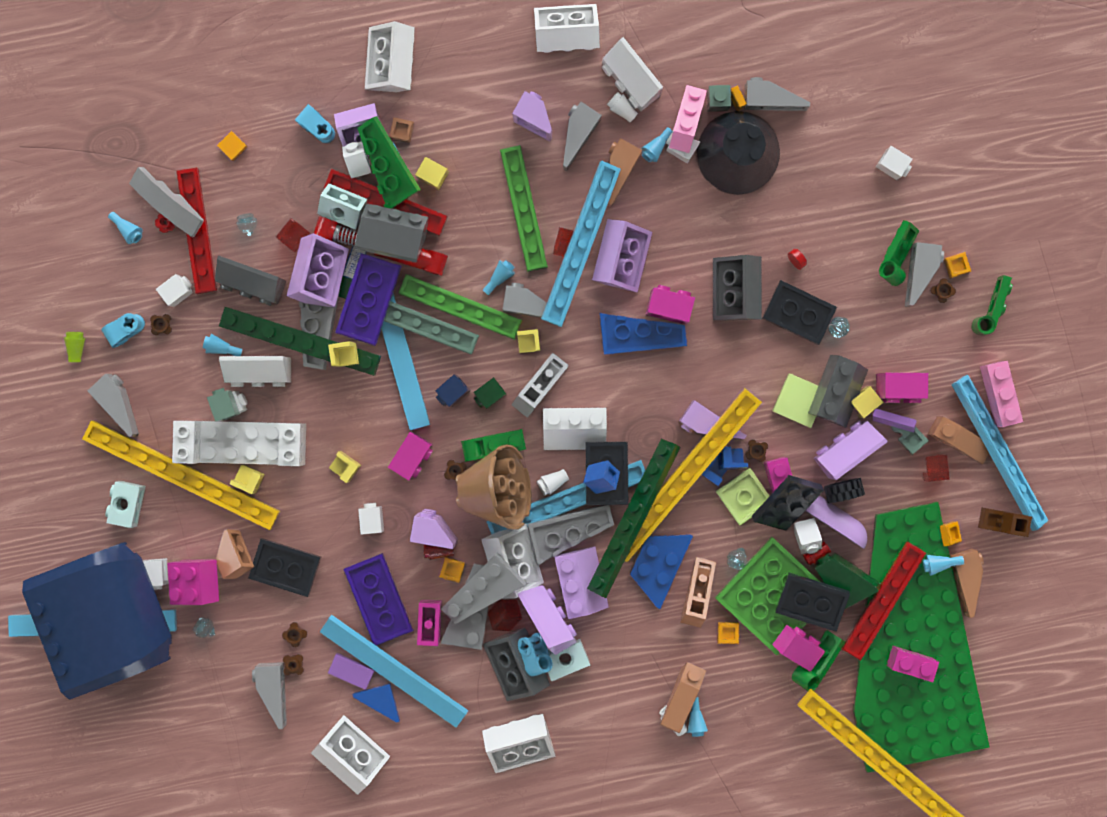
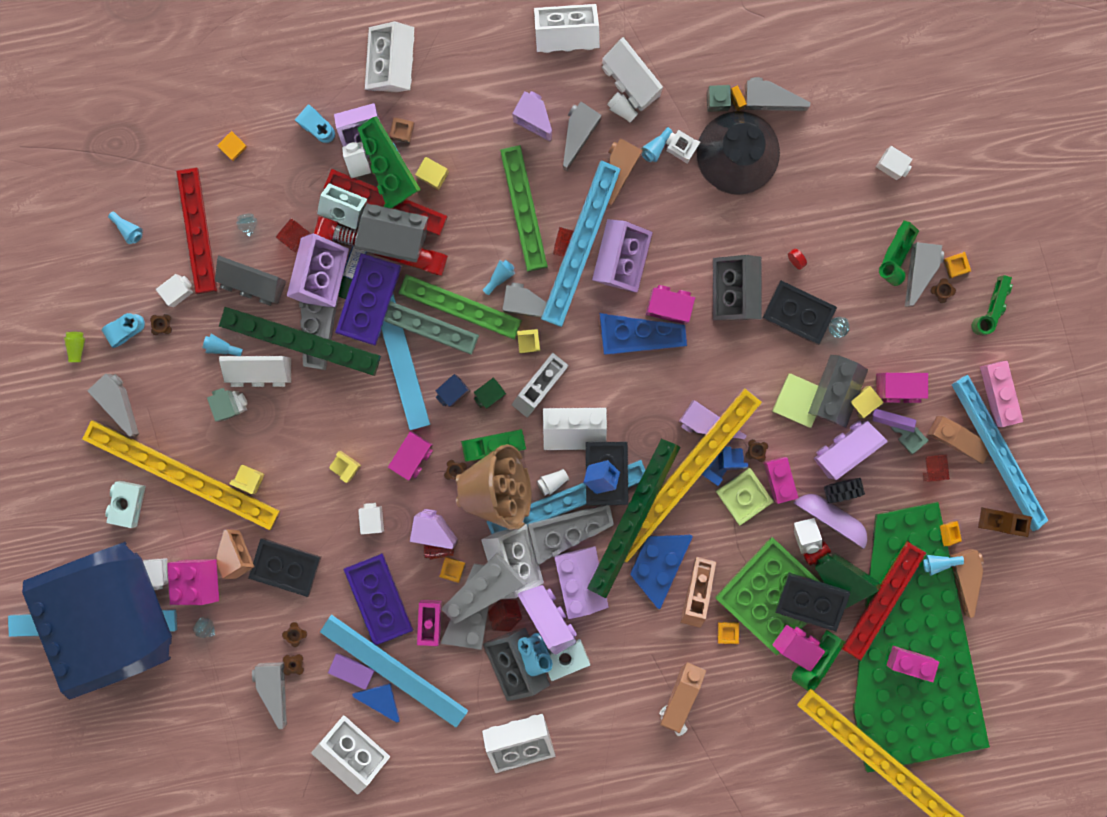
(164, 228): red plate -> none
(167, 203): light grey slope -> none
(239, 443): white plate -> none
(343, 354): light yellow panel -> none
(687, 119): bright pink brick -> none
(696, 721): medium azure cone -> none
(737, 559): clear light blue plate -> none
(787, 503): black plate -> none

